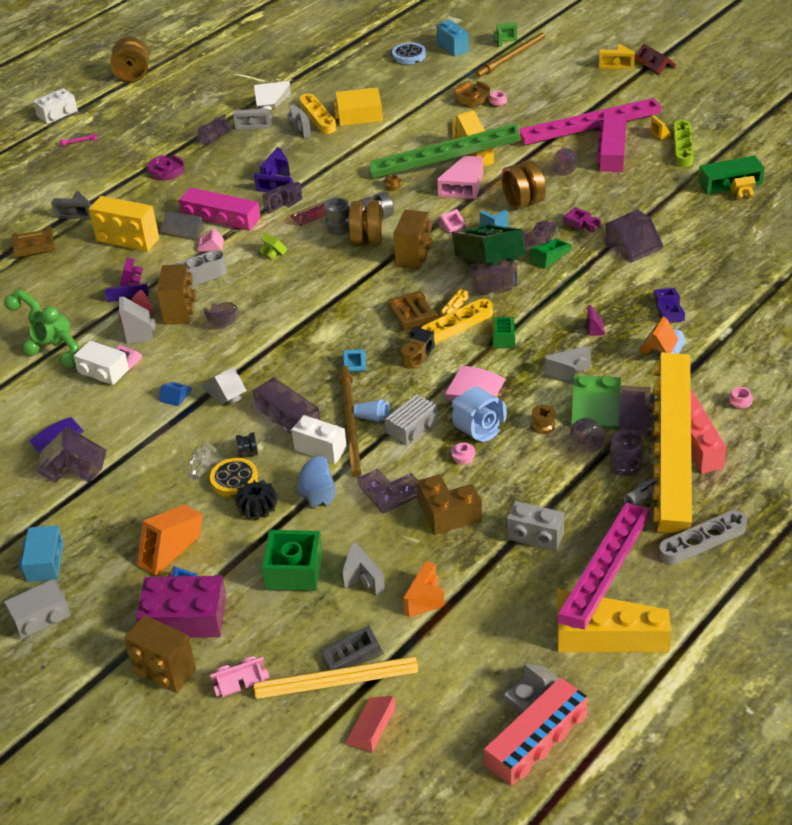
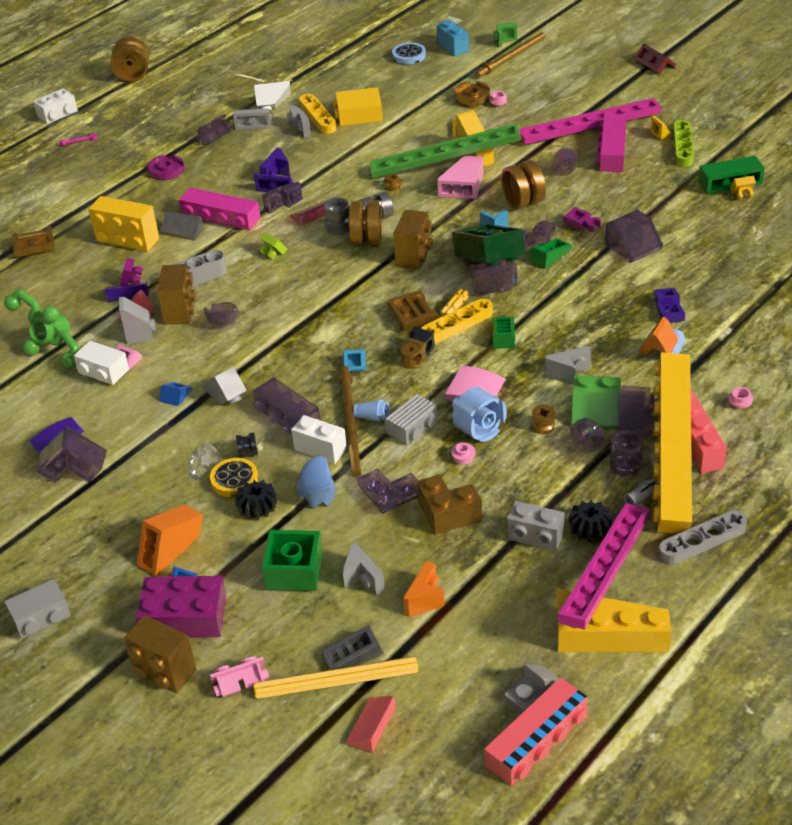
(41, 553): dark azure brick -> none
(72, 208): flat silver slope -> none
(210, 241): bright pink slope -> none
(451, 221): bright pink slope -> none
(590, 520): none -> black gear
(594, 323): magenta slope -> none
(616, 59): yellow slope -> none

